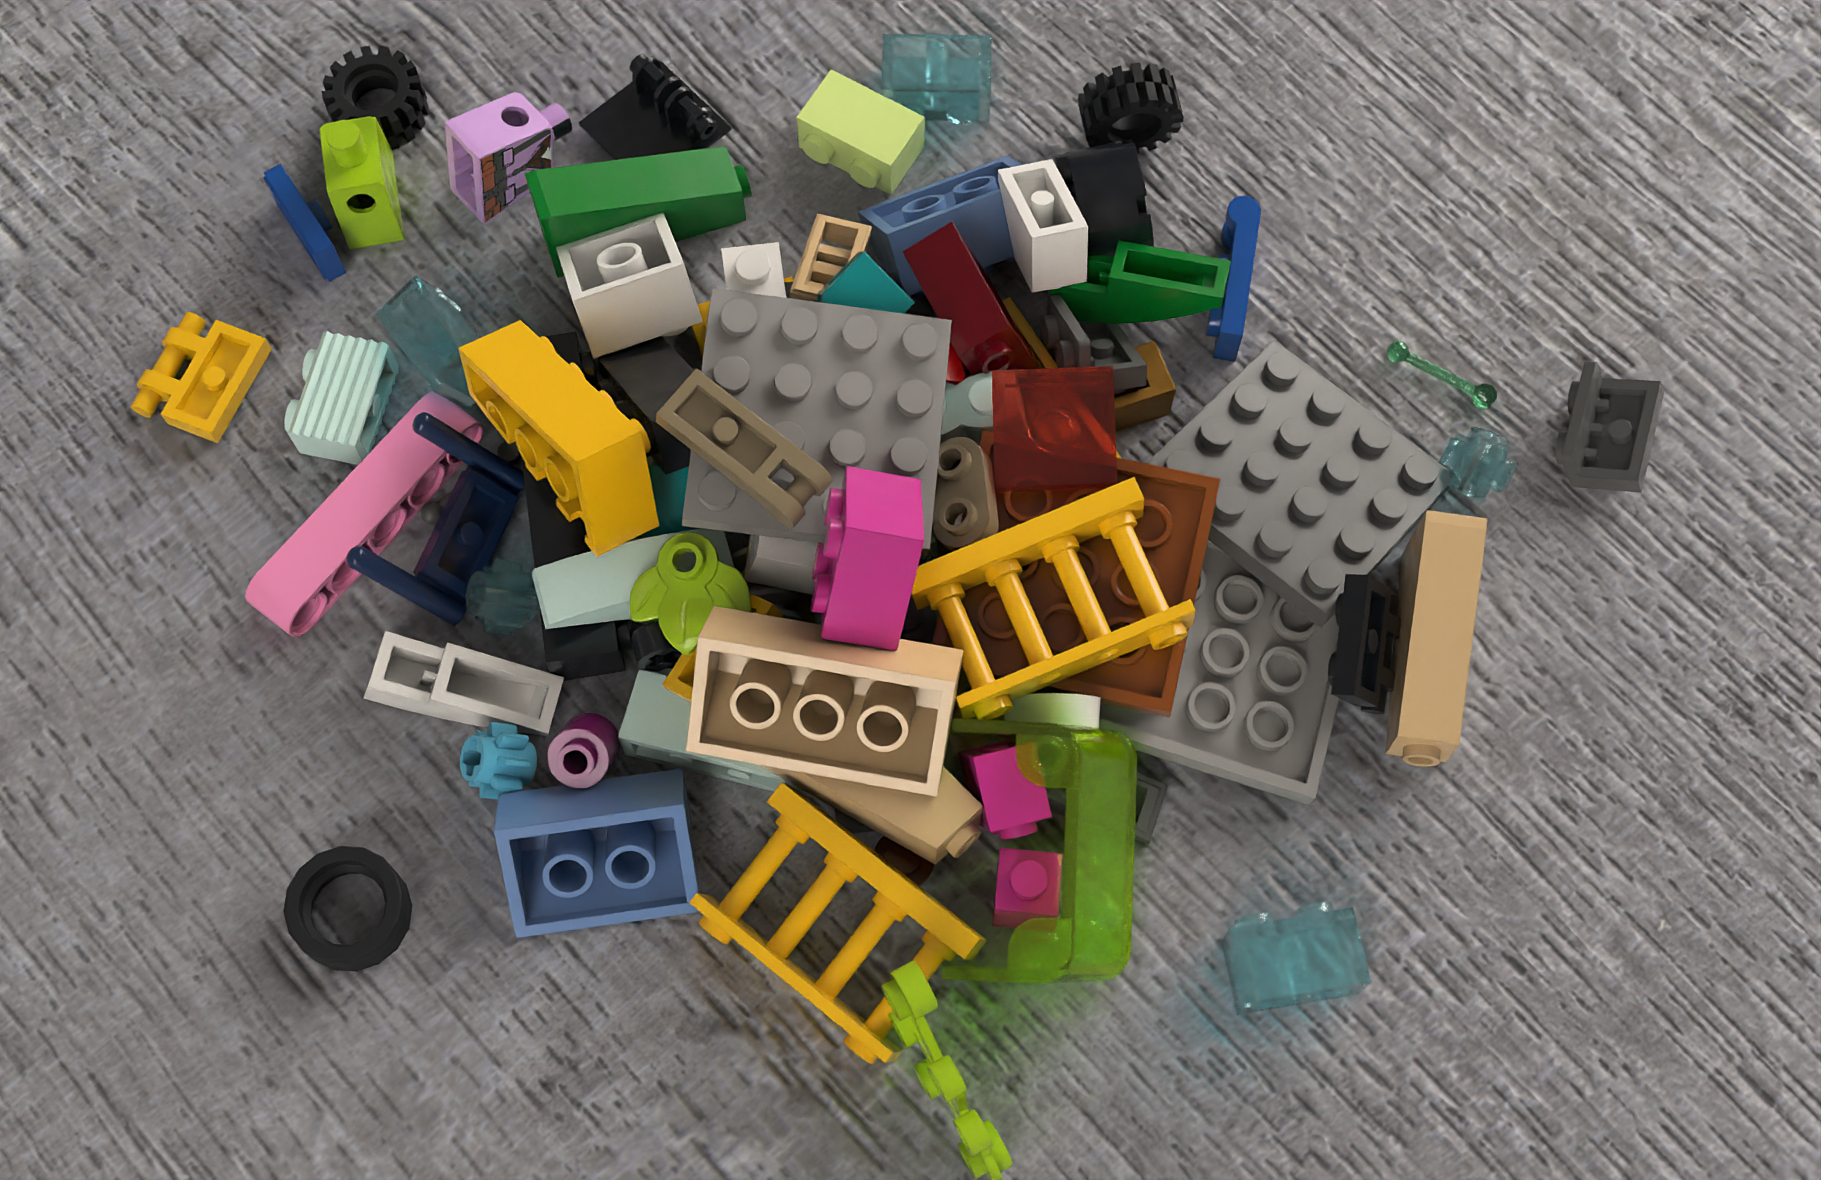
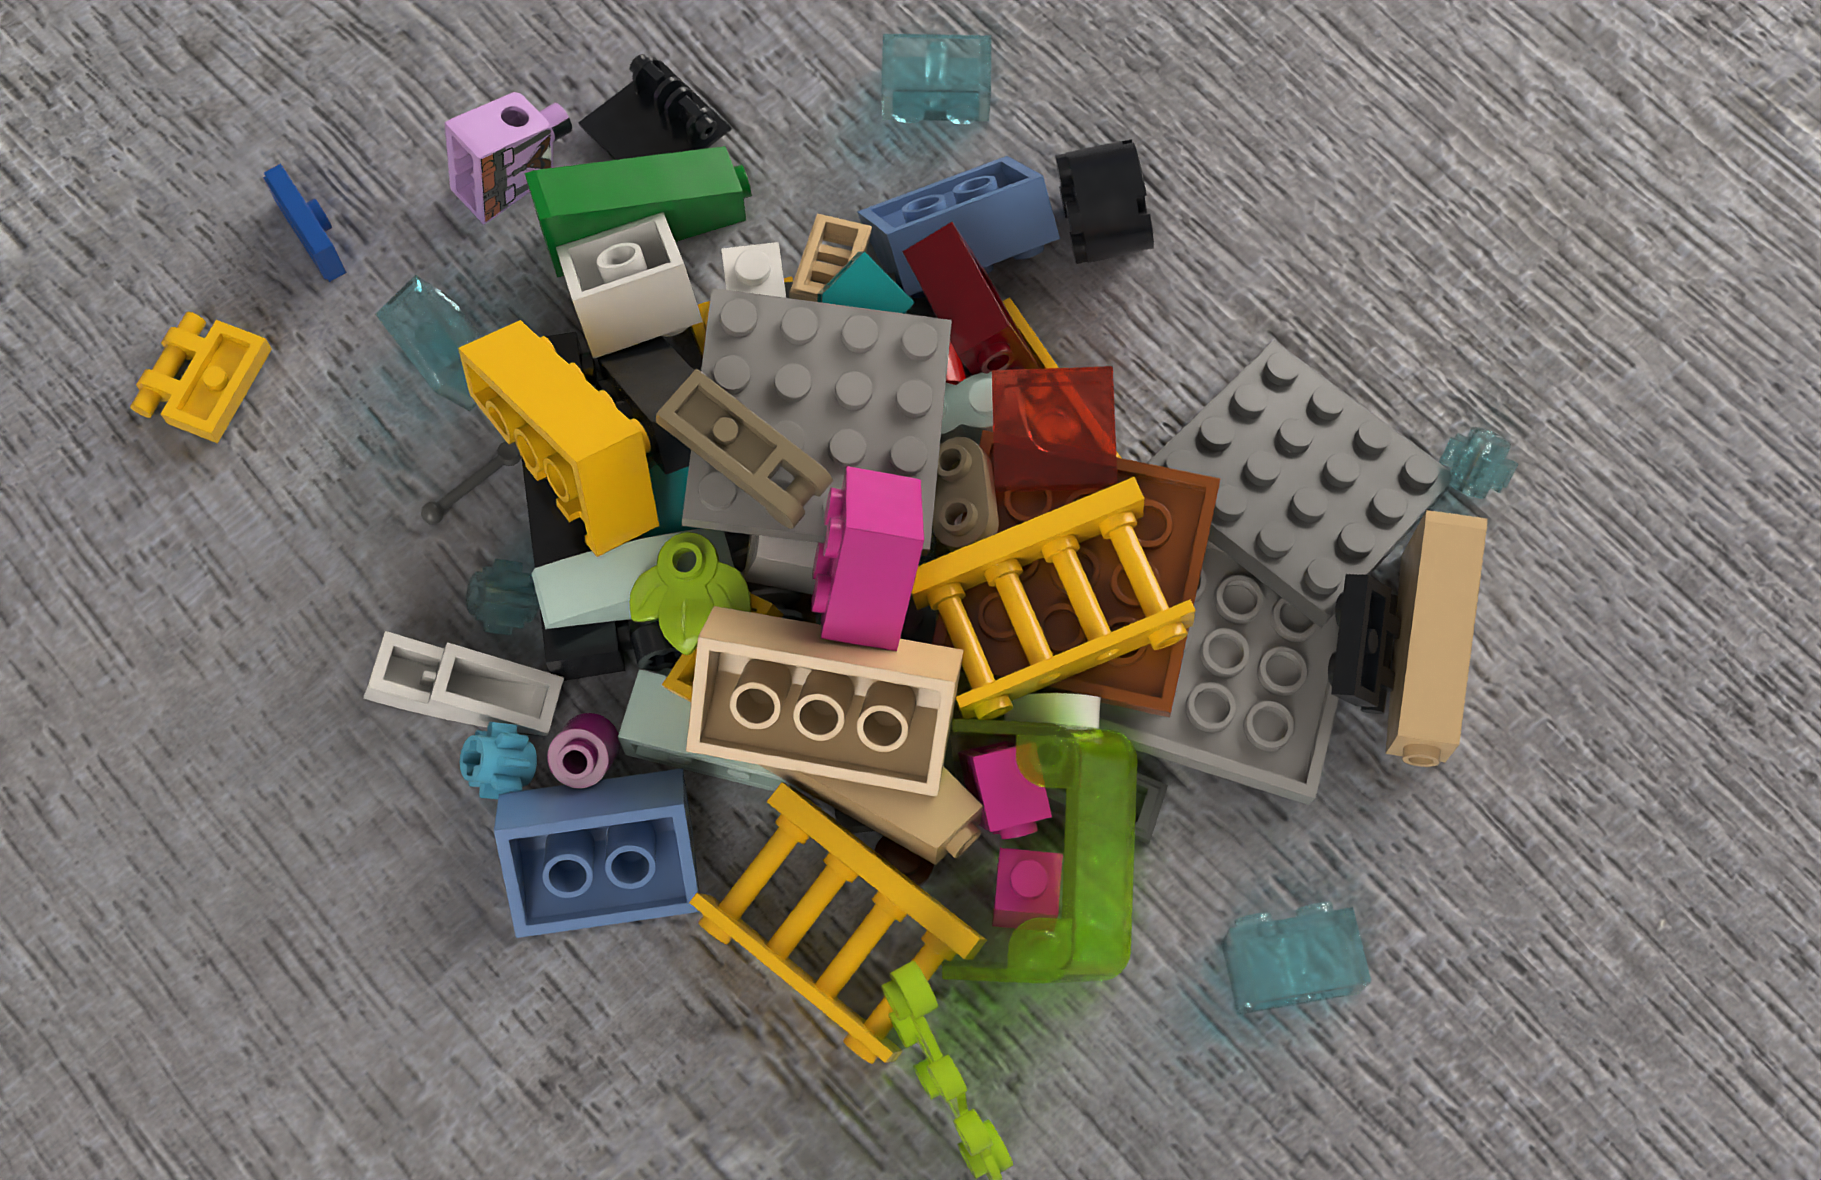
(319, 873): black tyre -> none
(341, 398): light aqua brick -> none
(361, 162): lime torso -> none
(362, 511): bright pink beam -> none
(372, 73): black tyre -> none
(464, 532): dark blue plate -> none
(860, 132): yellowish green brick -> none
(1044, 226): white slope -> none
(1091, 345): dark grey bracket -> none
(1131, 106): black tyre -> none
(1146, 285): green slope -> none
(1149, 401): pearl gold panel -> none
(1240, 239): blue plate -> none
(1482, 395): clear green hinge -> none
(1609, 431): dark grey bracket -> none

